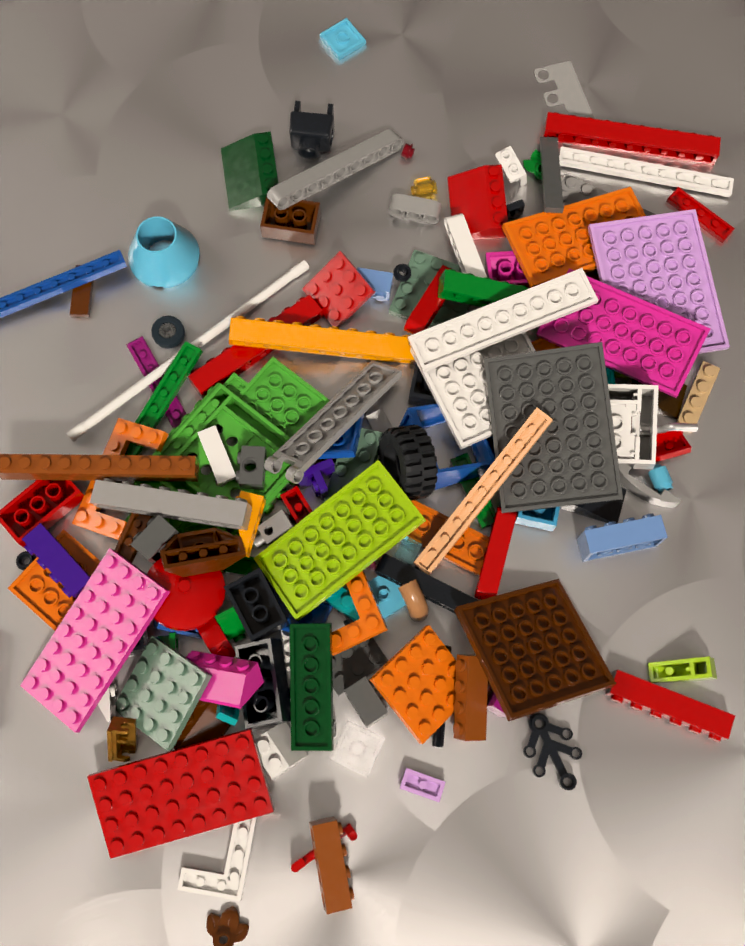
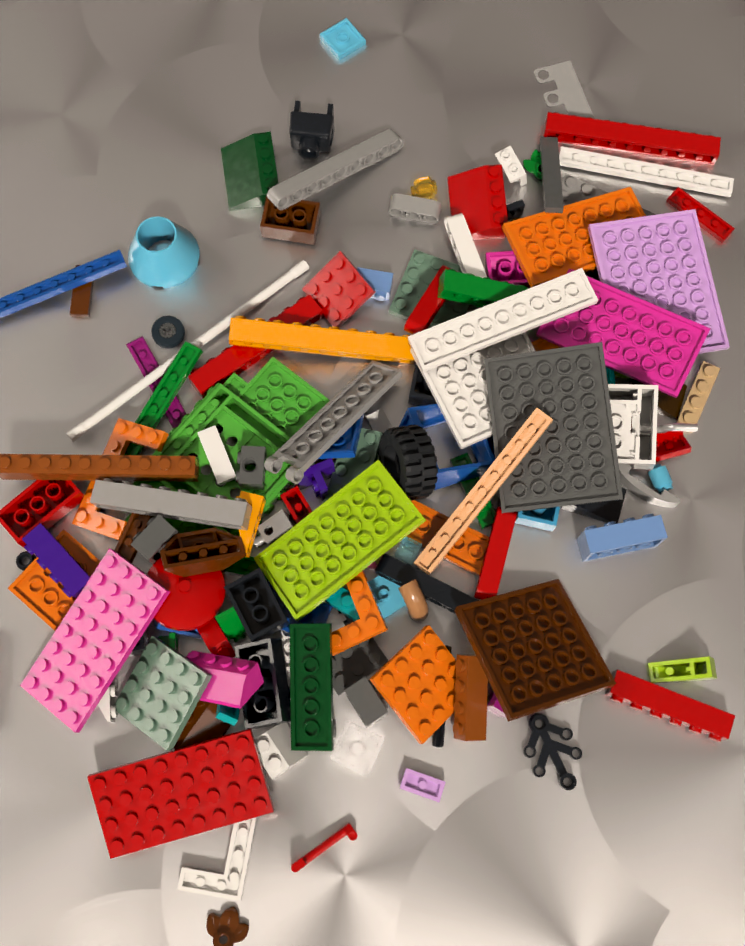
(121, 738): pearl gold hinge -> none
(330, 864): dark orange brick -> none
(402, 268): black plate -> none
(407, 151): dark red plate -> none

